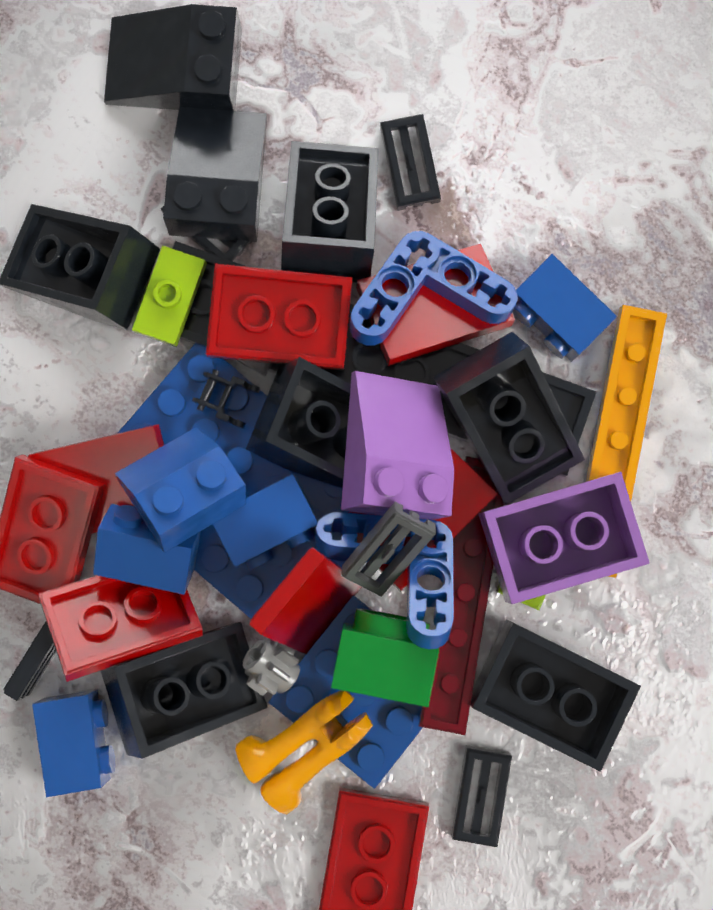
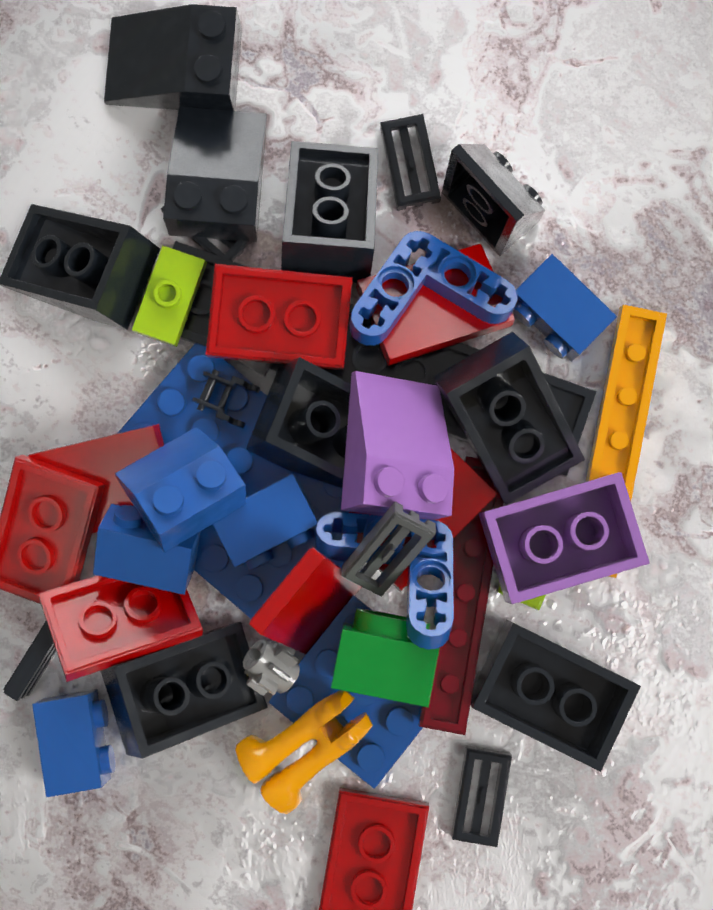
(490, 196): none -> black slope

